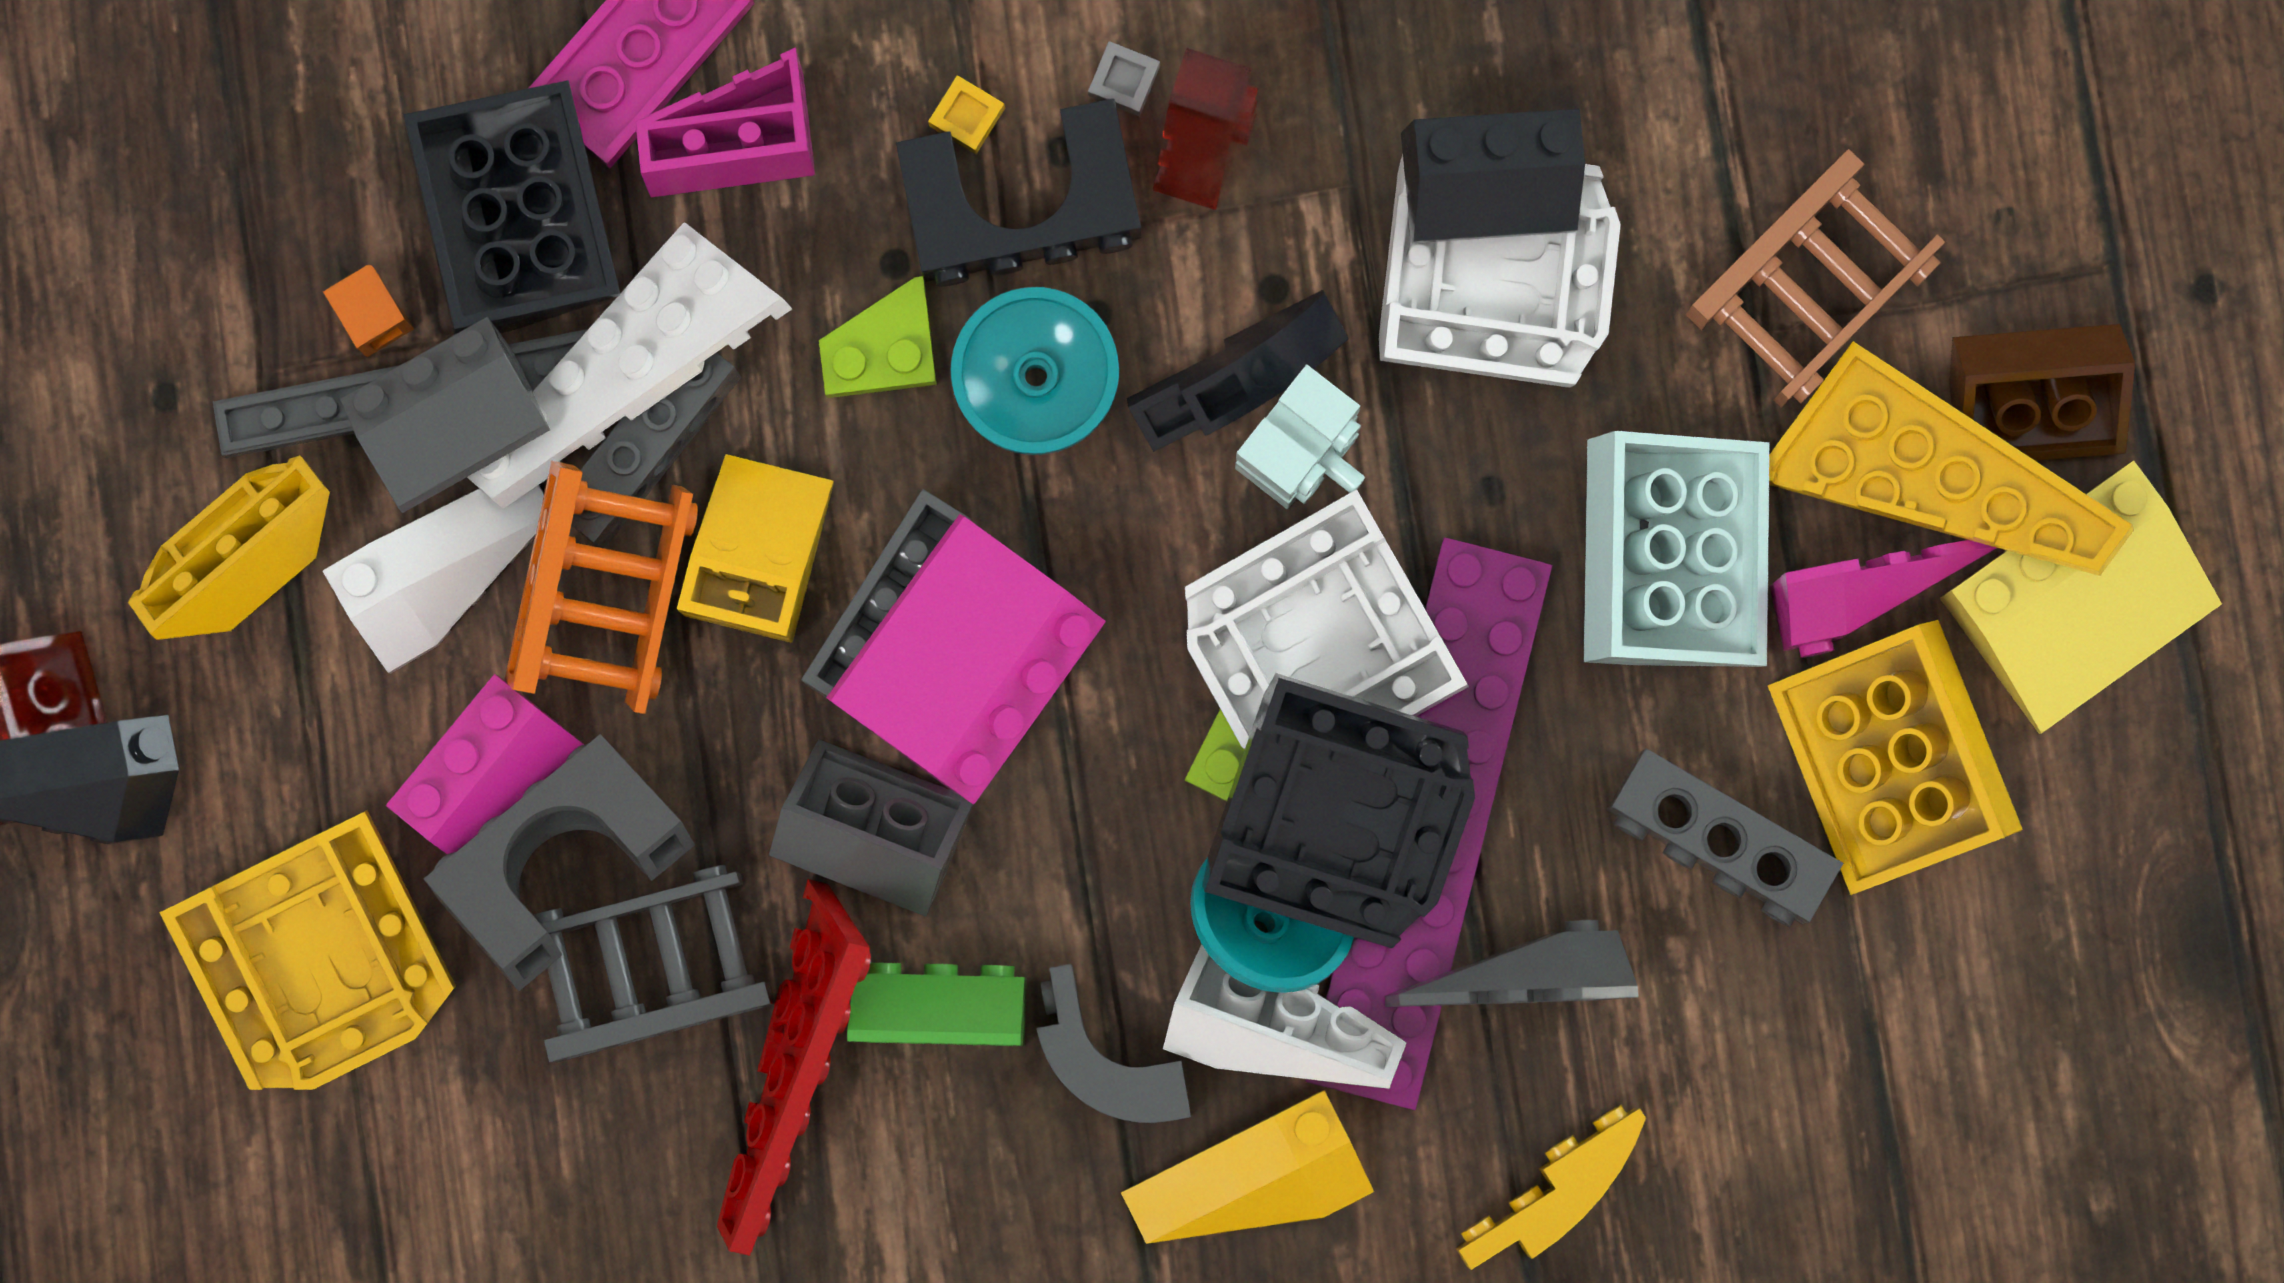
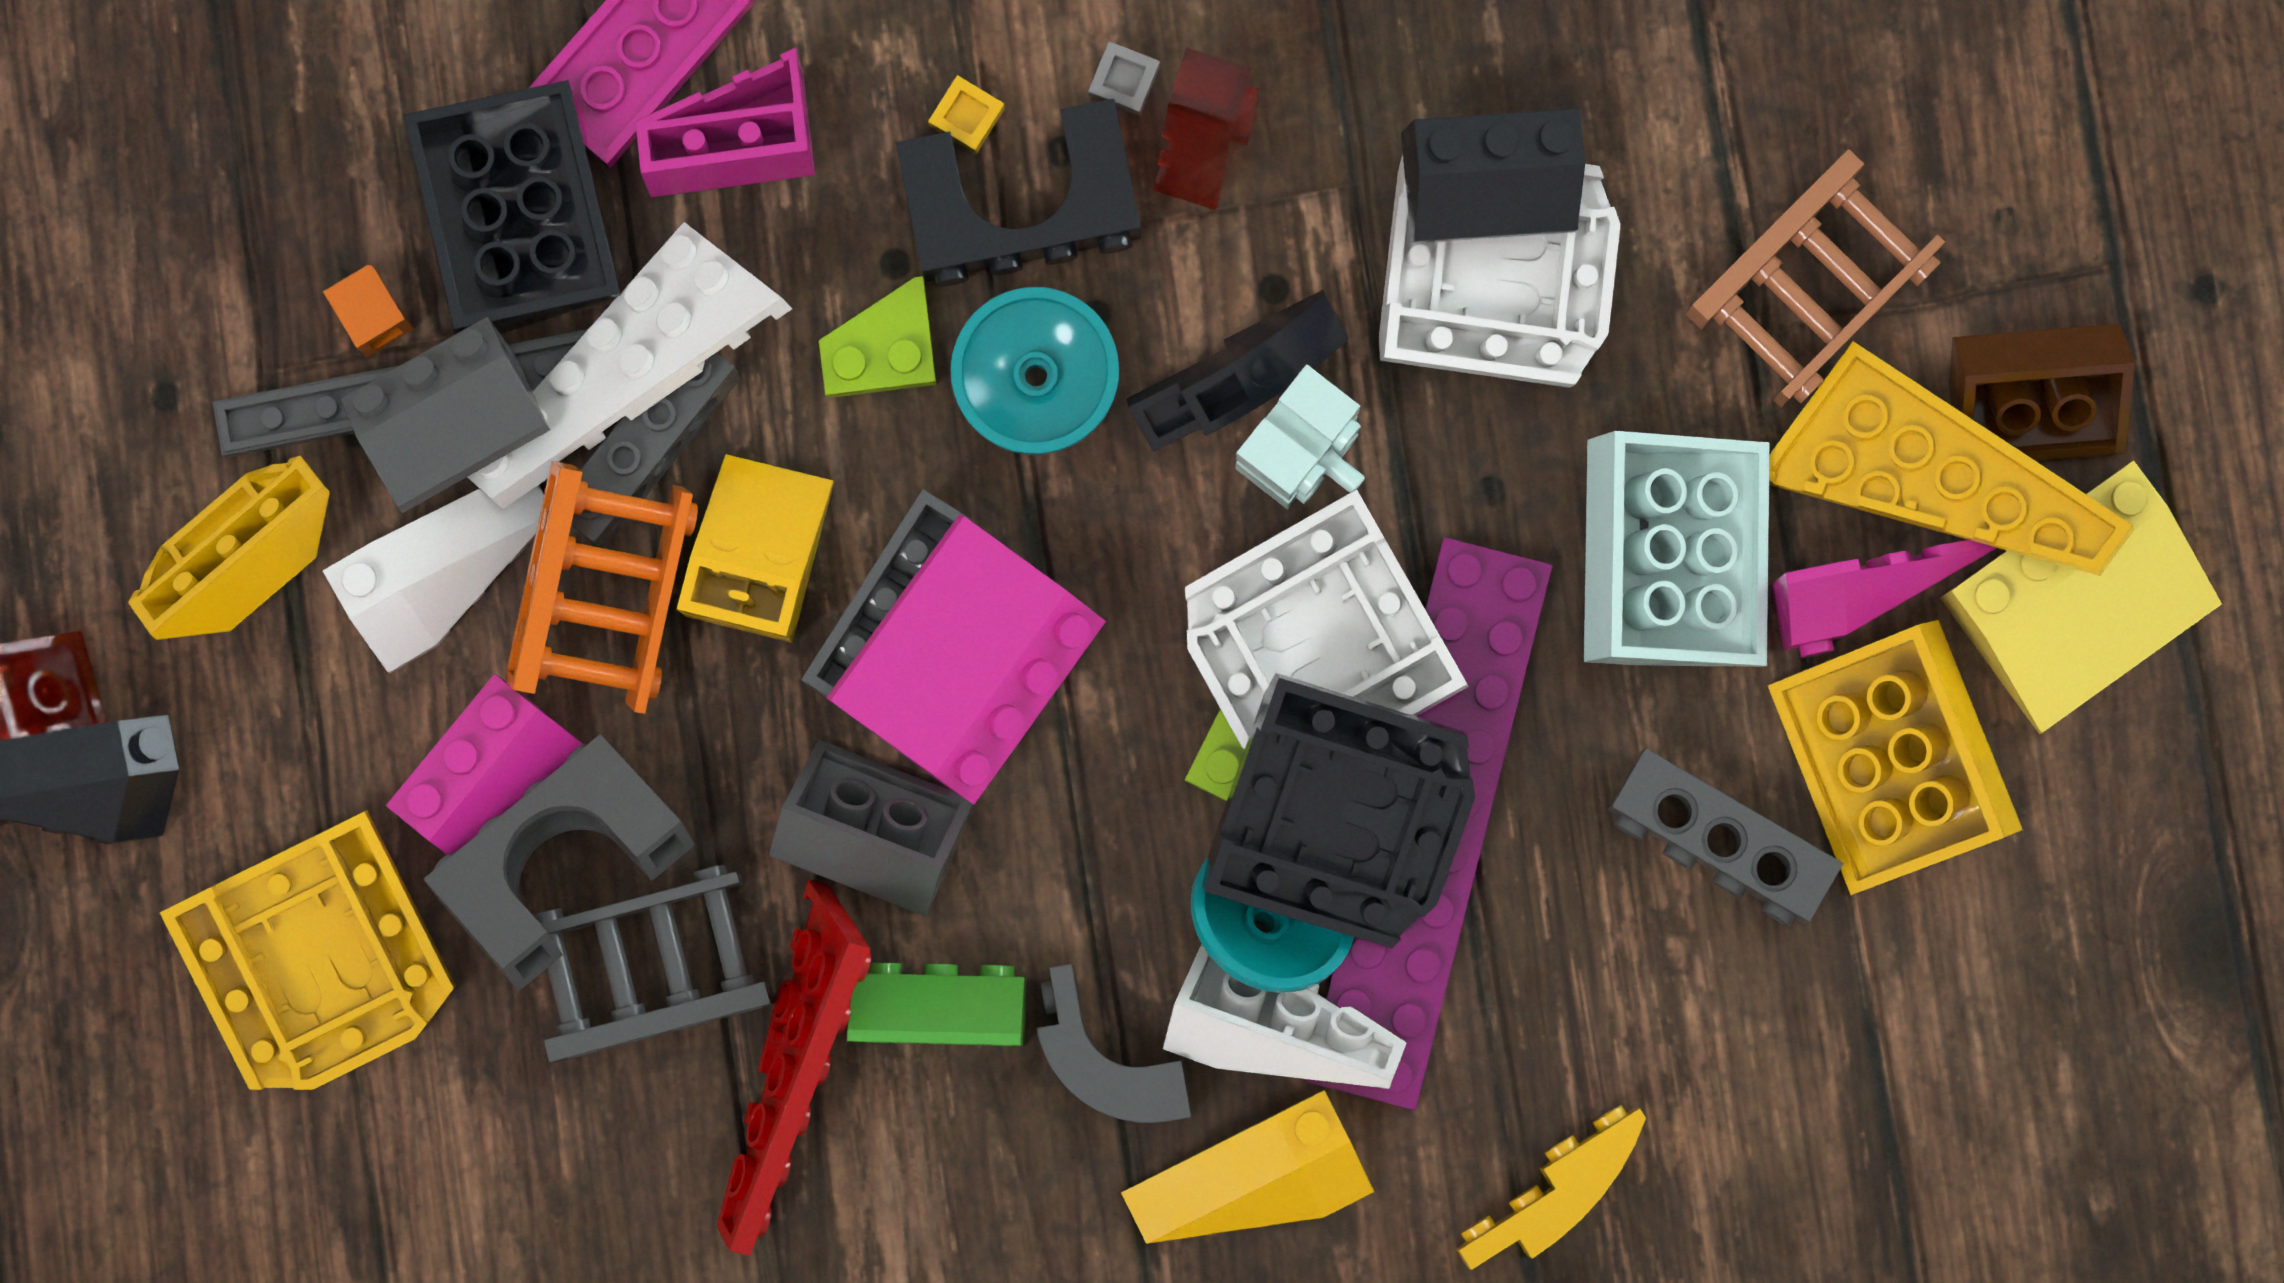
(1551, 968): dark grey wedge -> none

